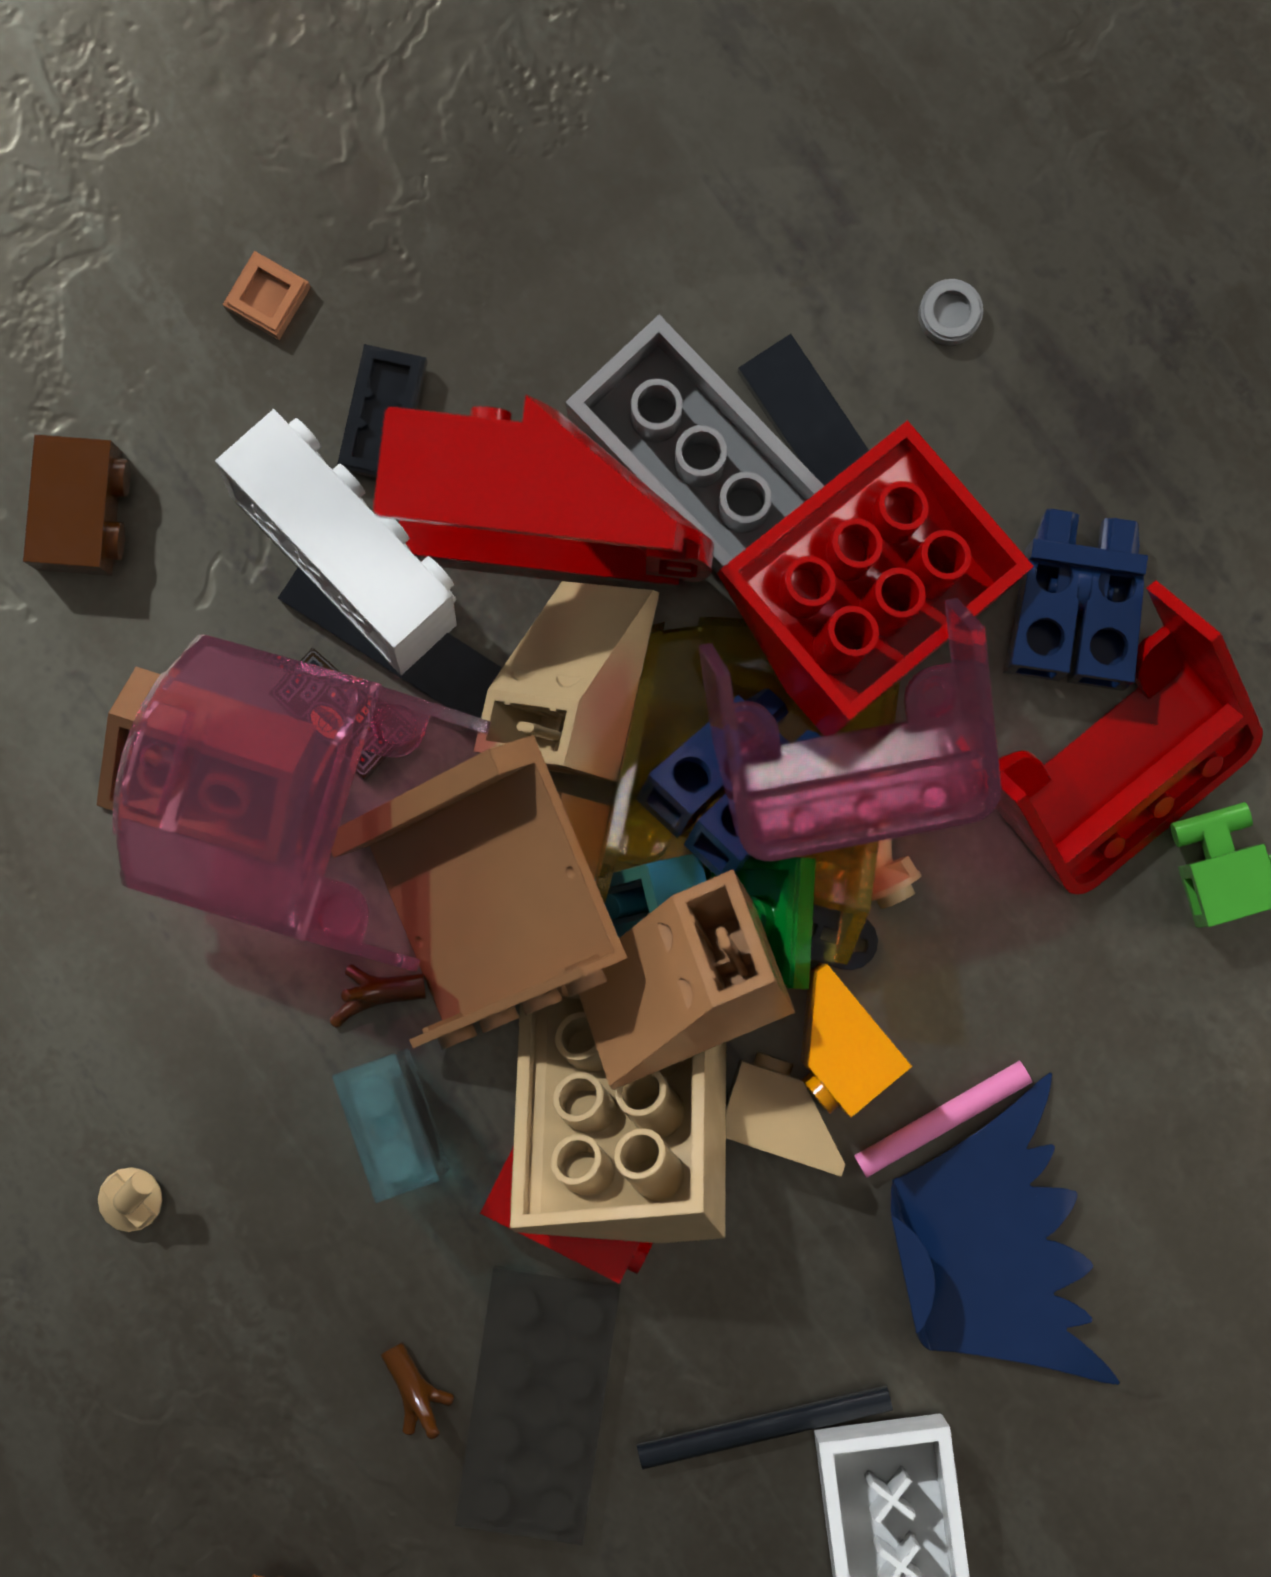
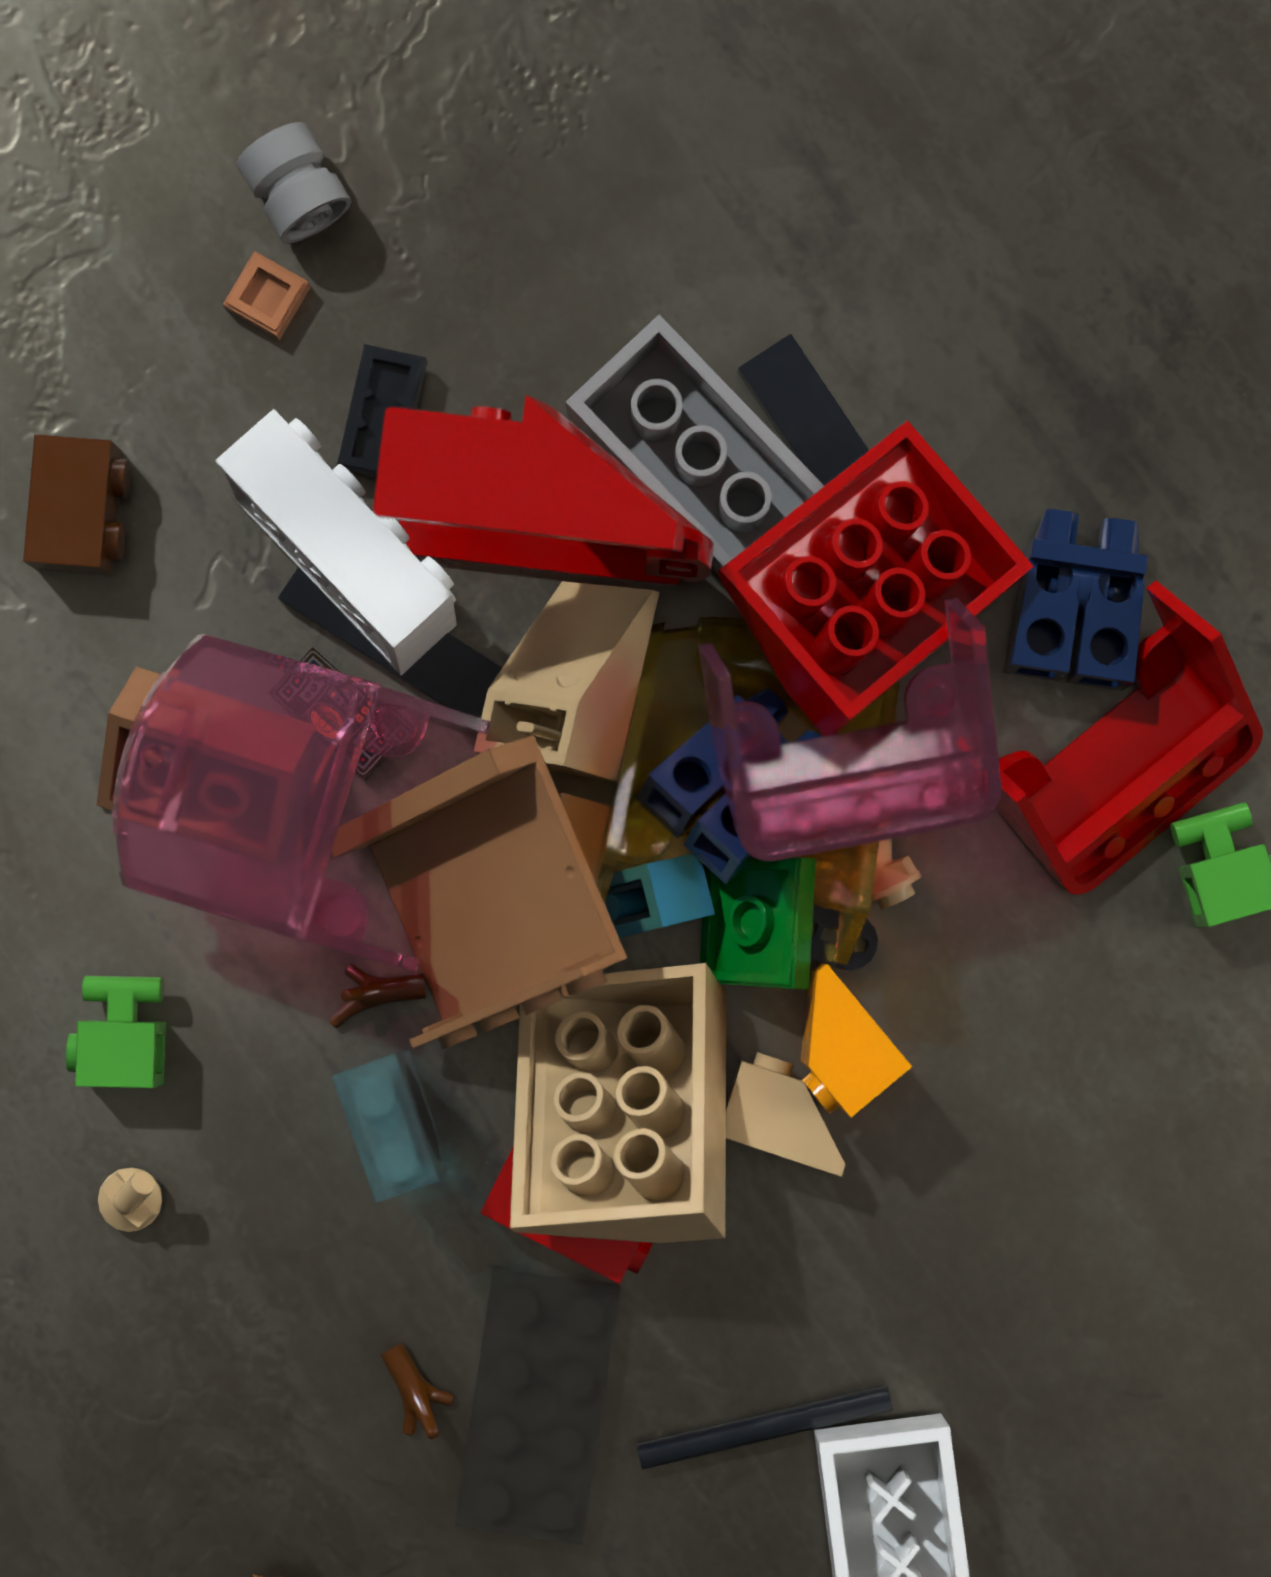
(119, 1048): none -> bright green brick
(288, 173): none -> light grey wheel
(689, 982): medium nougat slope -> none
(943, 1119): bright pink bar -> none
(950, 312): light grey tile -> none
(980, 1251): dark blue piece -> none

